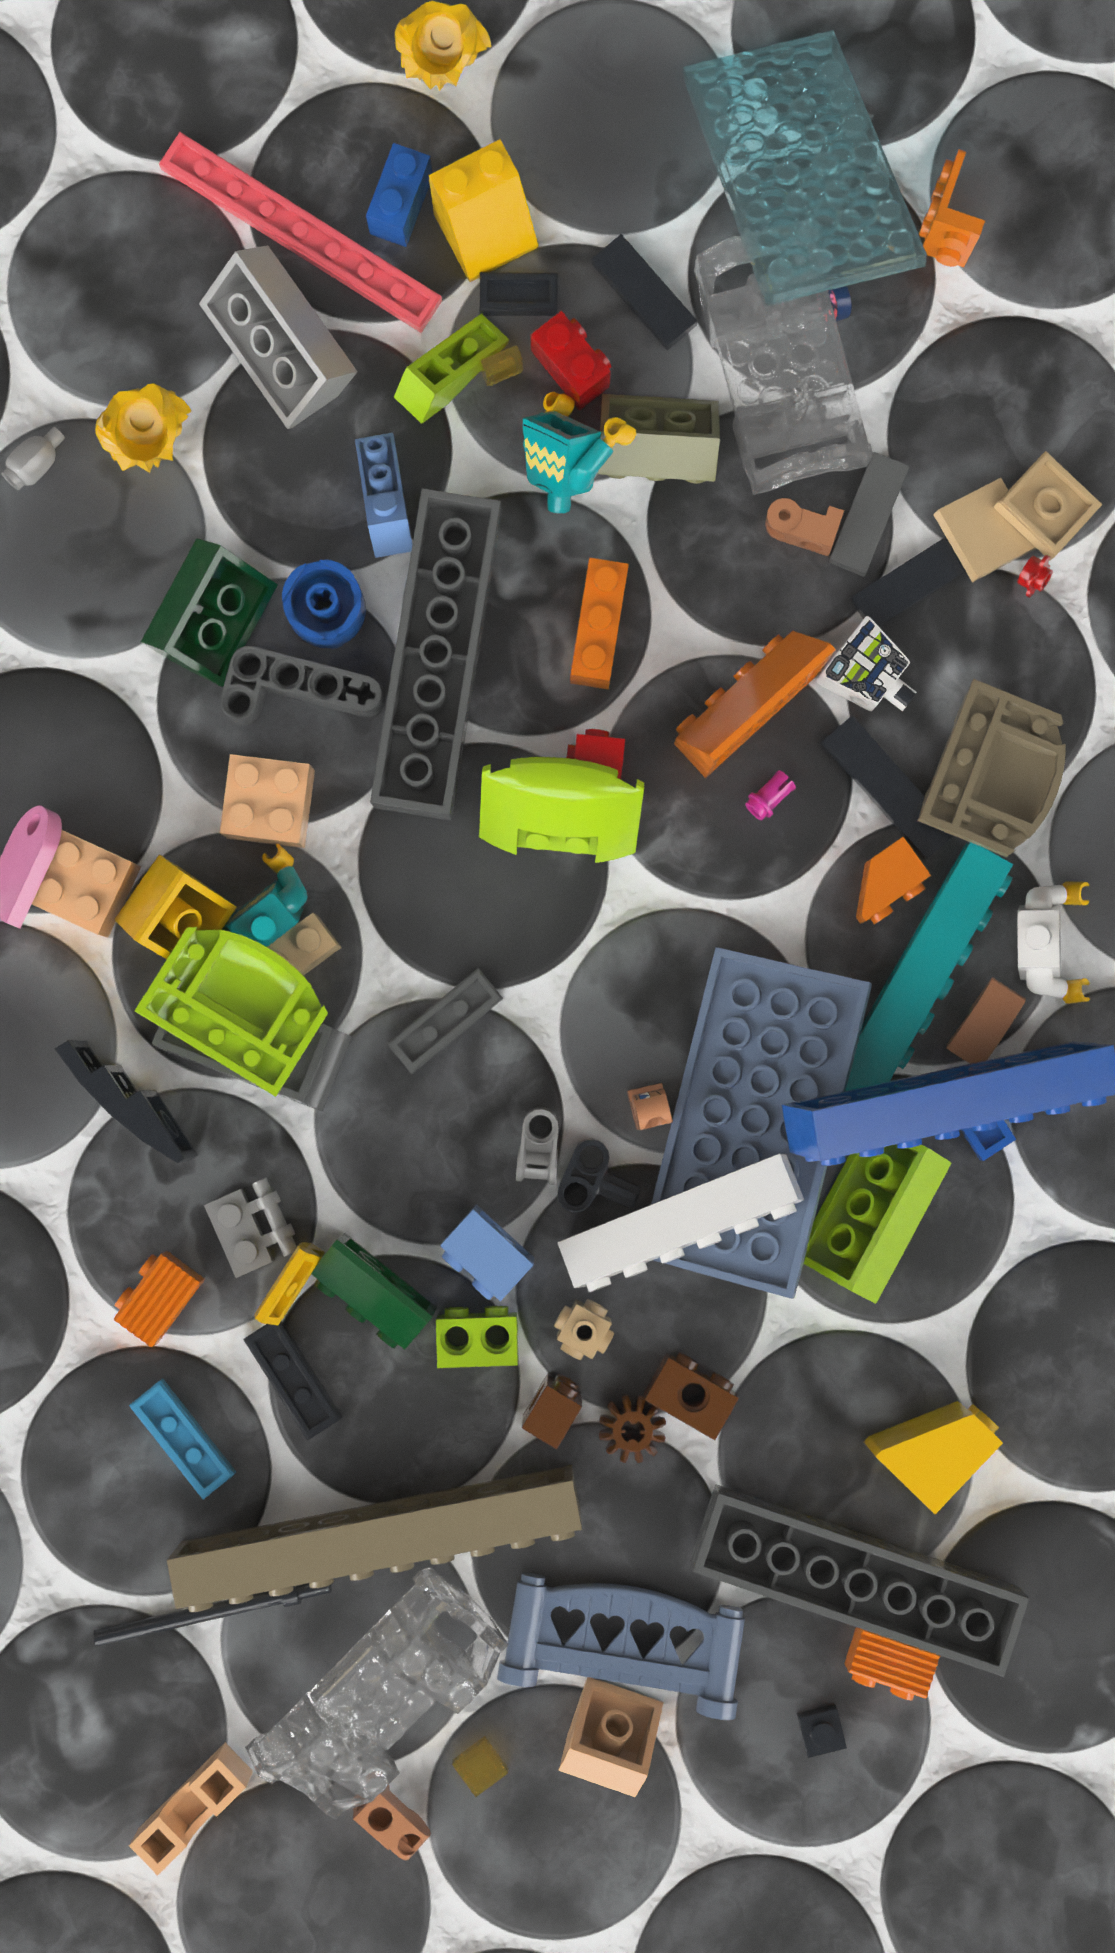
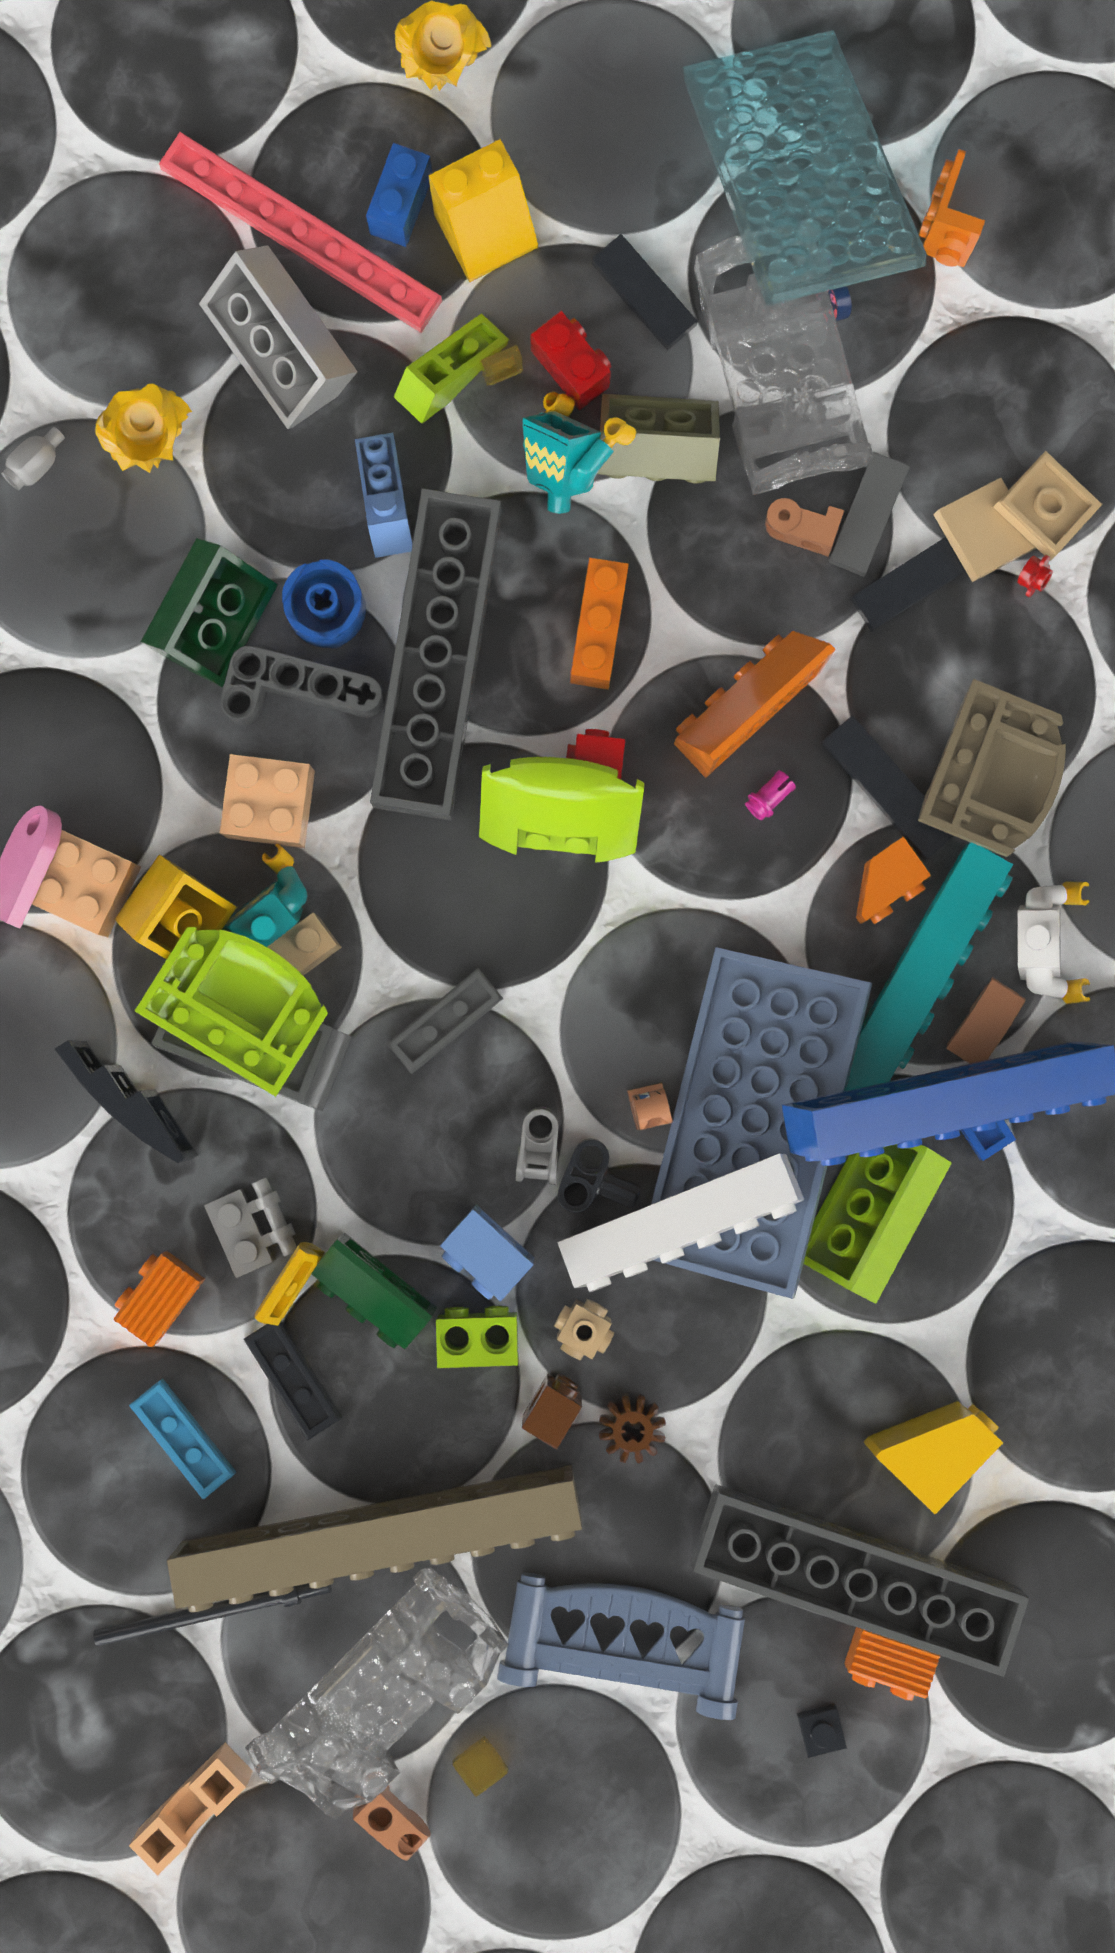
(518, 294): black tile -> none
(612, 1737): light nougat slope -> none
(704, 1415): reddish brown brick -> none
(868, 669): torso -> none

